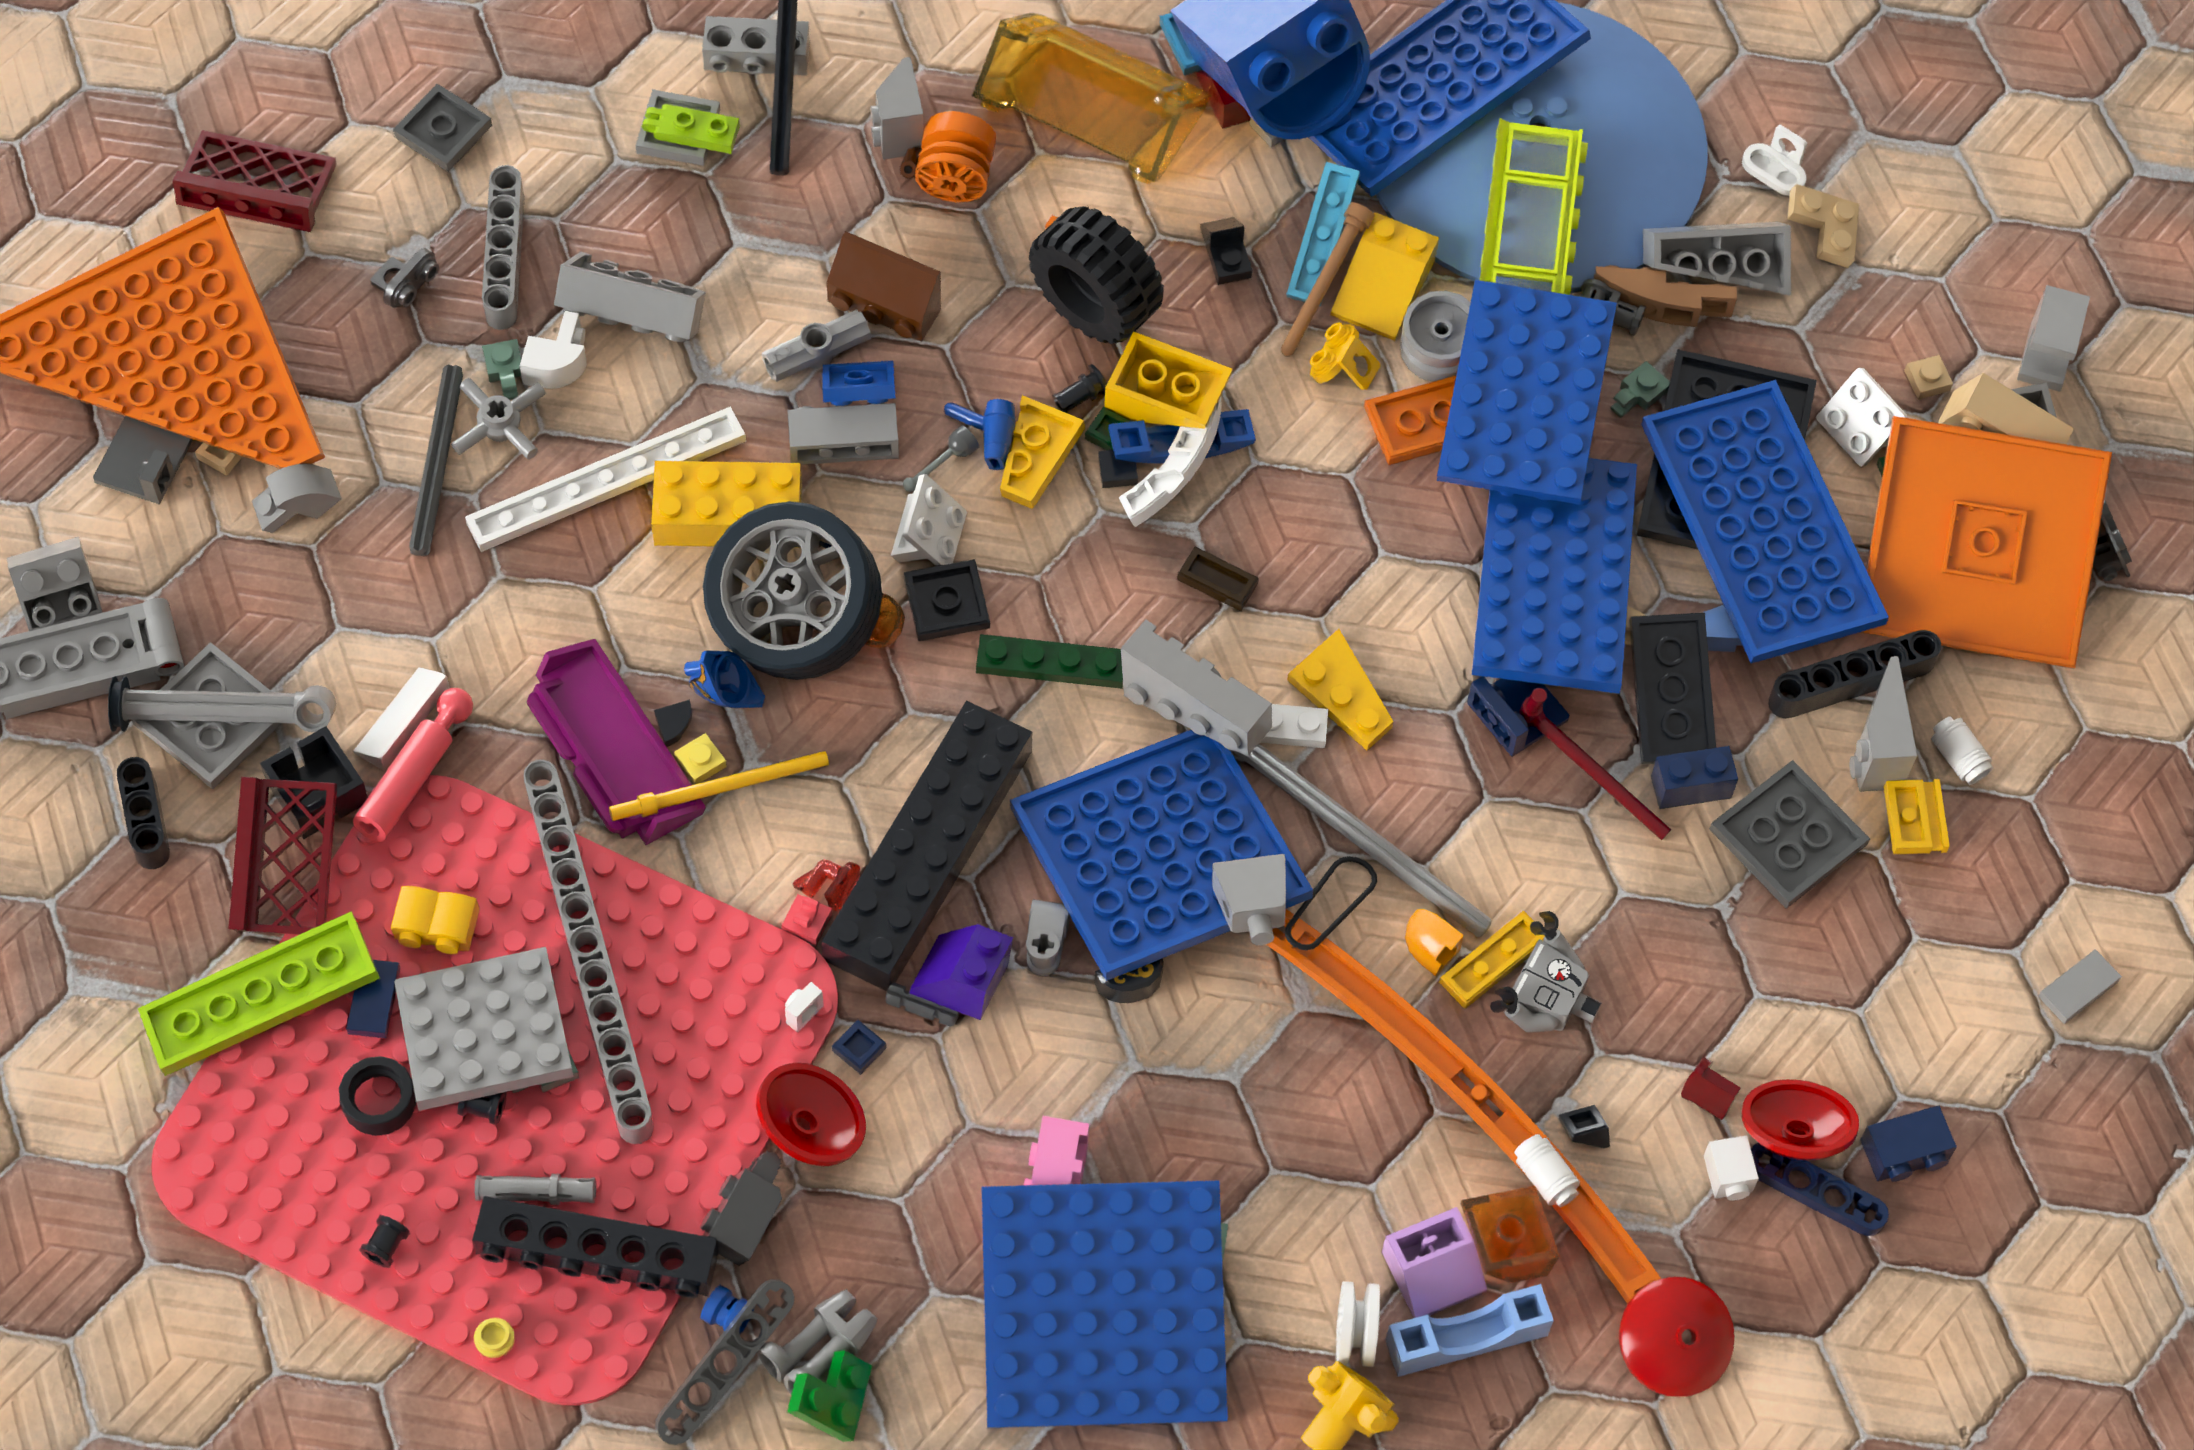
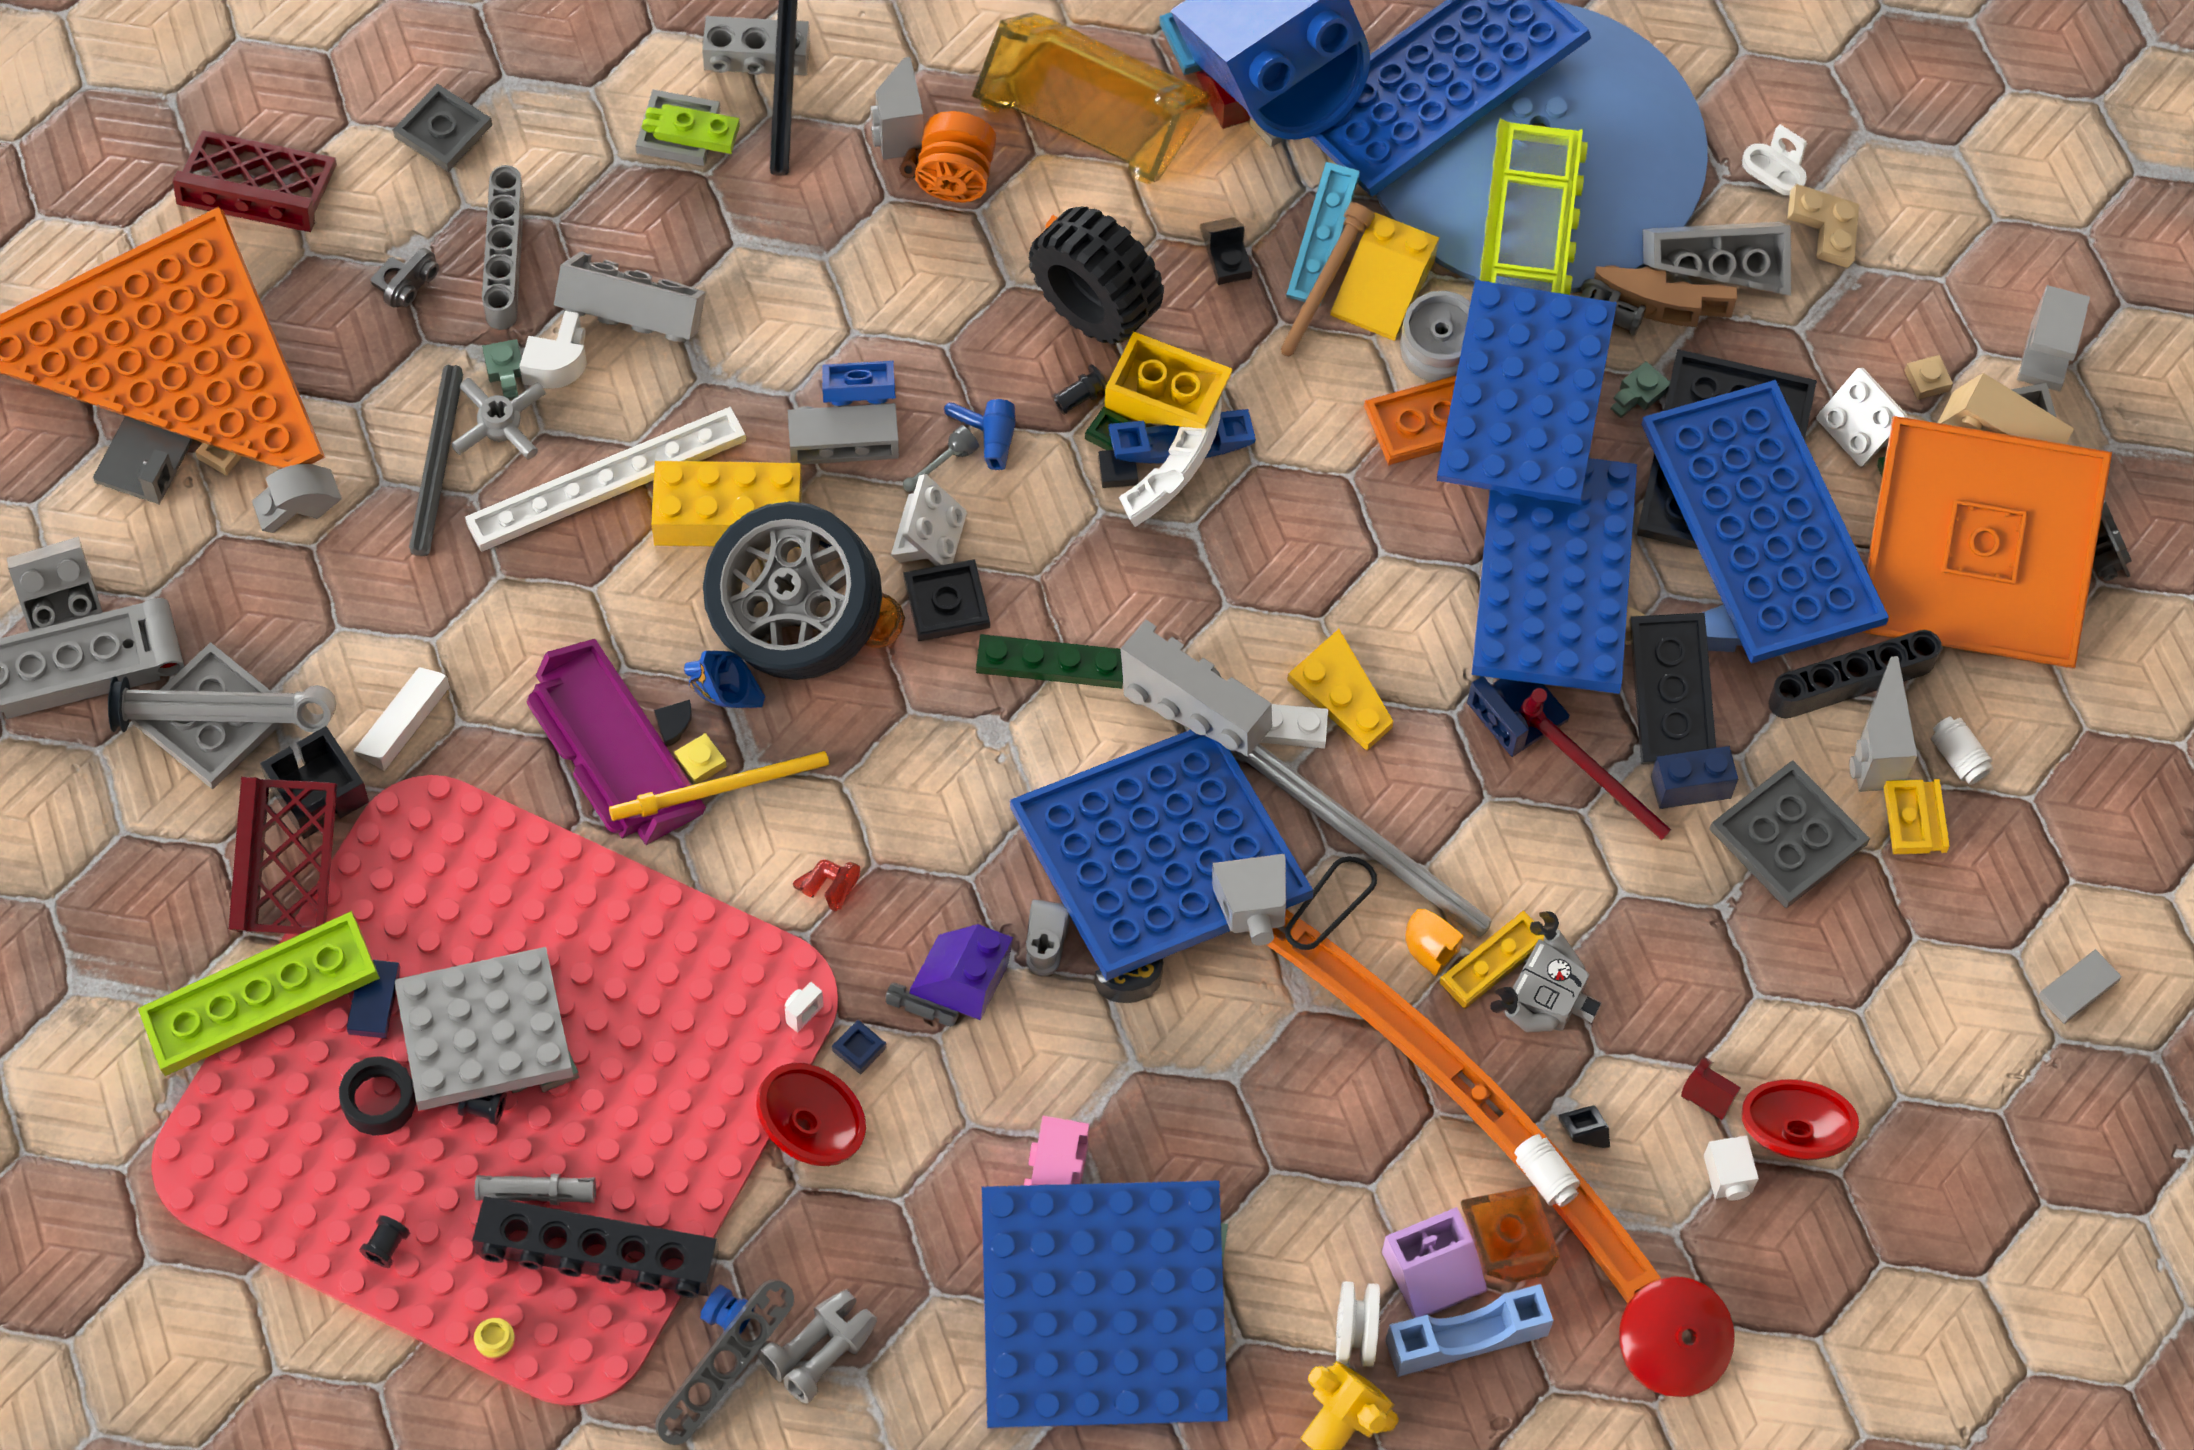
(141, 797): black beam -> none
(412, 766): coral piece -> none
(435, 919): yellow brick -> none
(592, 964): light grey beam -> none
(745, 1209): dark grey hinge -> none
(799, 354): light grey piece -> none
(807, 919): coral tile -> none
(834, 1404): green plate -> none
(884, 287): reddish brown slope -> none
(927, 846): black brick -> none
(1038, 450): yellow wing -> none
(1217, 578): dark brown tile -> none
(1338, 354): yellow bracket -> none
(1814, 1193): dark blue beam -> none
(1908, 1144): dark blue brick -> none

